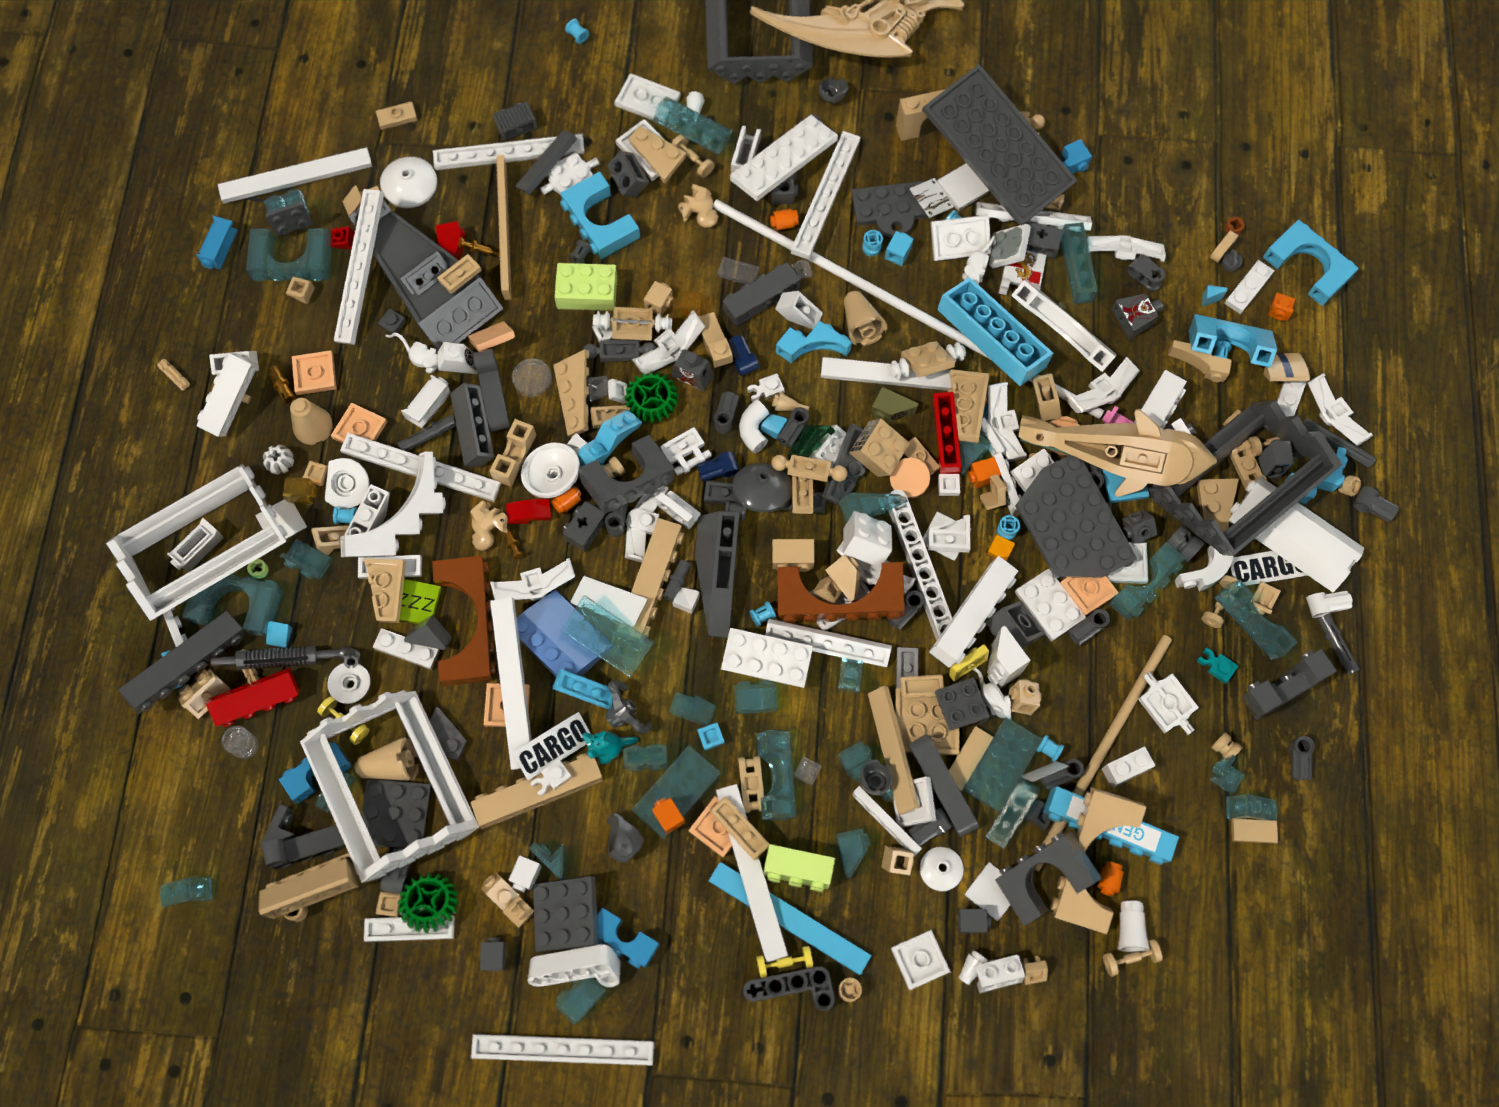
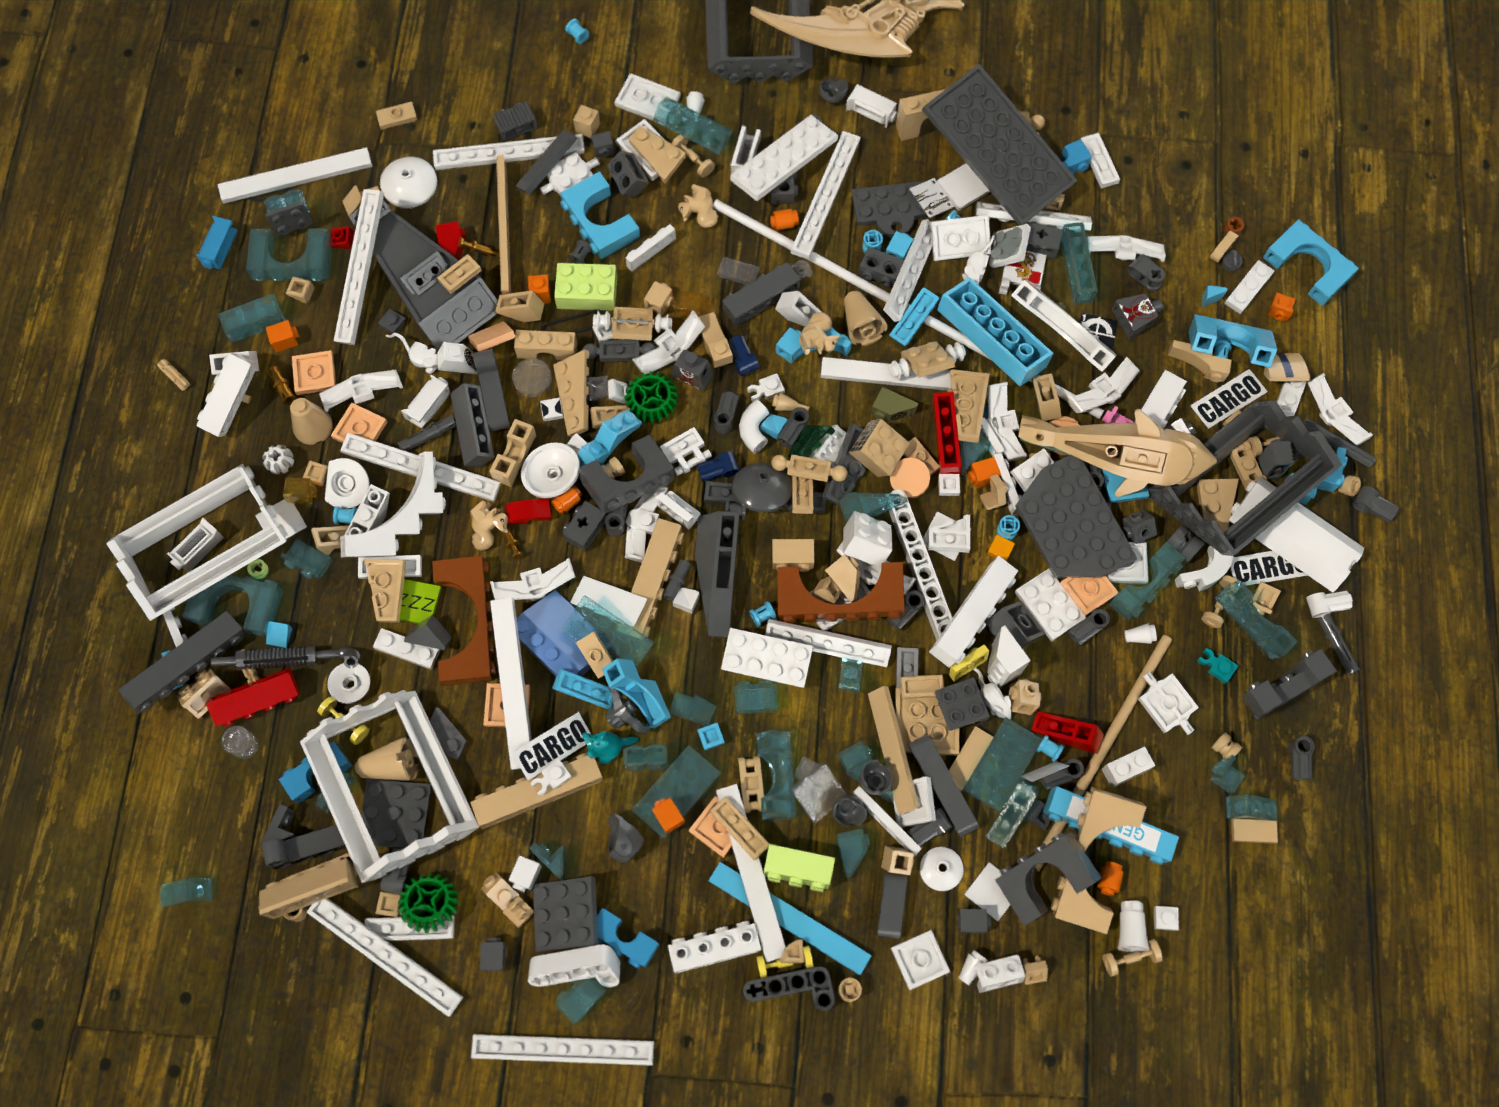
(251, 317): none -> clear light blue brick
(282, 336): none -> orange brick
(359, 387): none -> white plate
(386, 955): none -> white tile
(520, 306): none -> tan slope
(531, 343): none -> tan arch
(541, 287): none -> orange brick
(551, 409): none -> white tile
(572, 317): none -> black piece
(586, 121): none -> tan brick
(594, 653): none -> tan plate
(602, 144): none -> dark grey plate
(623, 676): none -> medium azure arch
(650, 247): none -> white plate
(714, 948): none -> white brick
(793, 953): none -> tan tile
(814, 335): none -> tan animal
(817, 792): none -> clear plate
(849, 810): none -> dark grey hair
(872, 105): none -> white window
(883, 262): none -> dark grey brick
(892, 905): none -> dark grey beam
(909, 272): none -> white plate
(914, 317): none -> medium azure plate
(1068, 732): none -> red slope
(1100, 161): none -> white plate
(1100, 327): none -> black sticker
(1141, 634): none -> white cone
(1166, 918): none -> white plate
(1228, 398): none -> sticker

